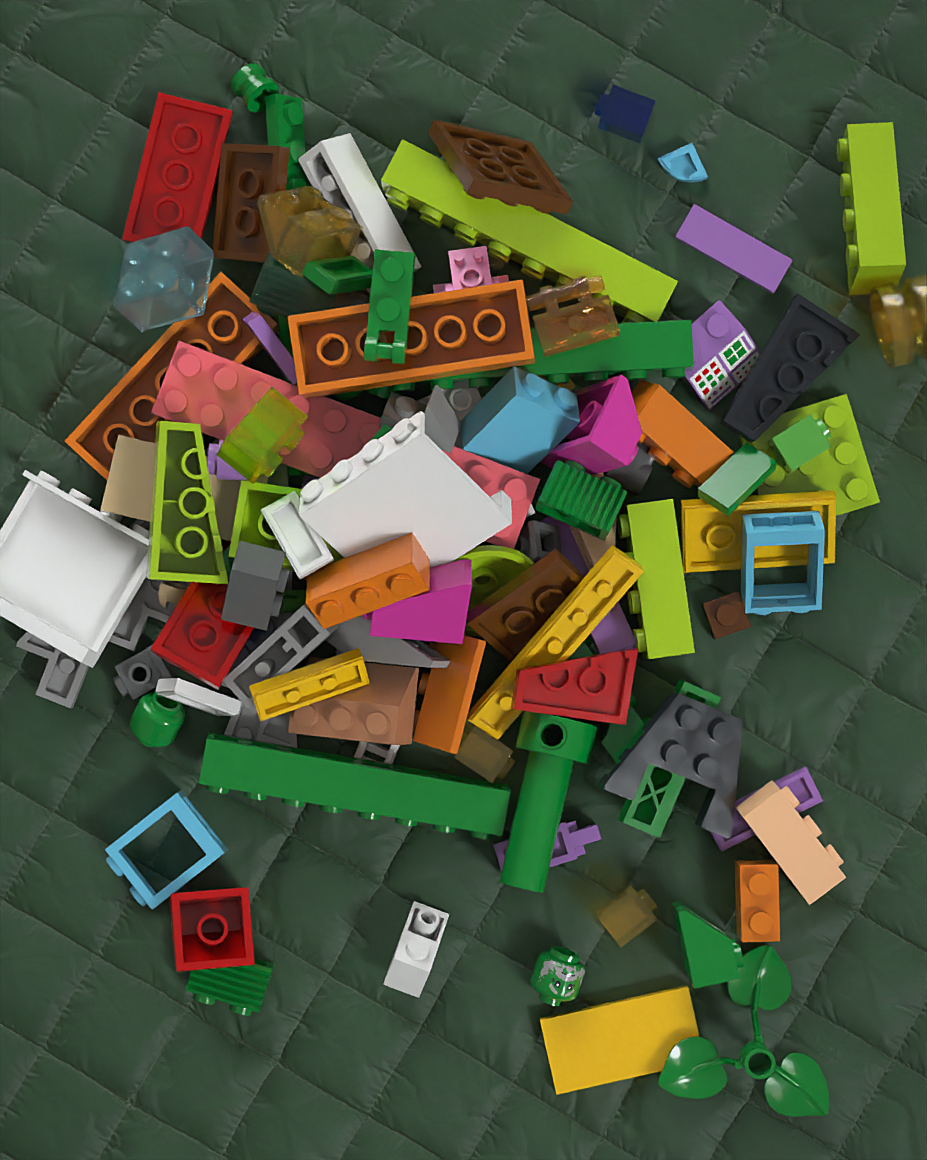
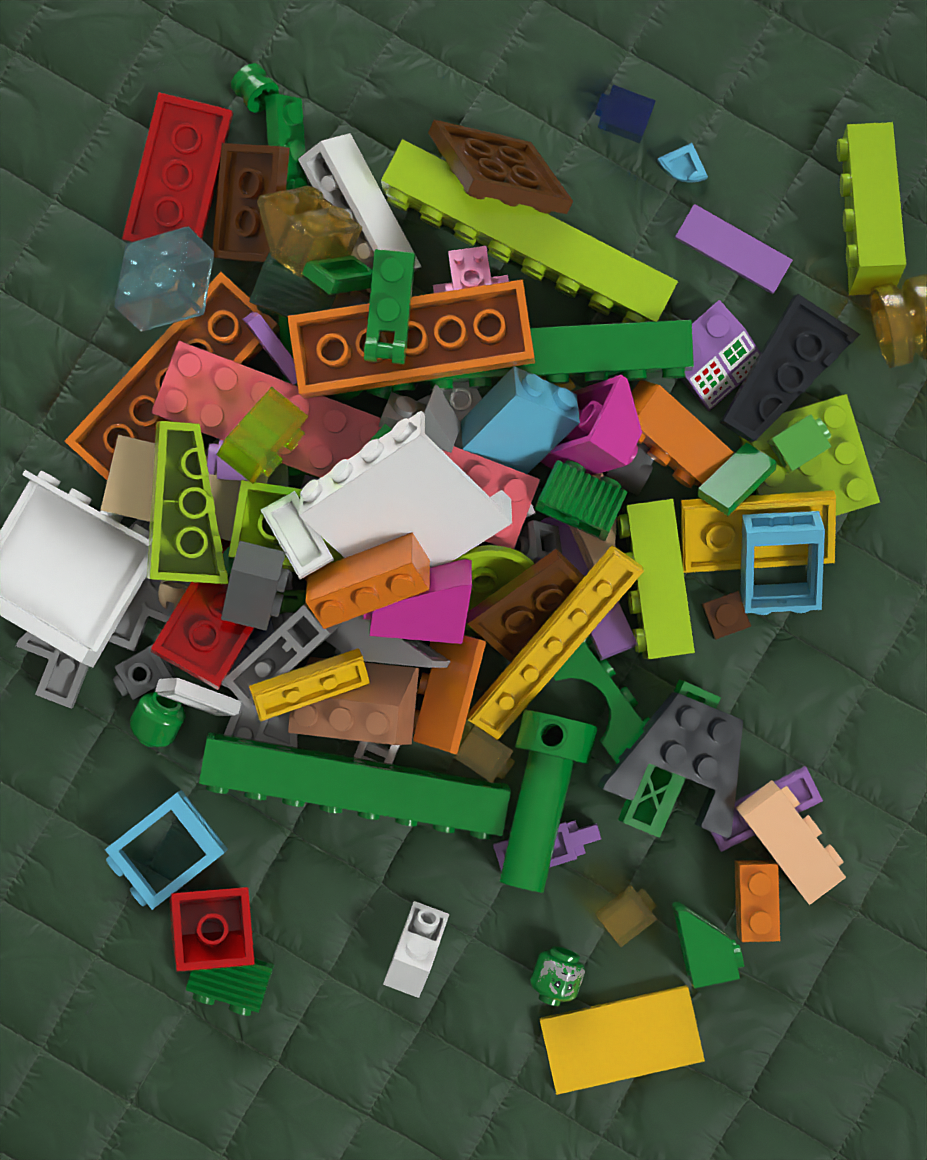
(575, 324): clear orange plate -> none
(580, 688): red wing -> none
(791, 1089): green plant -> none

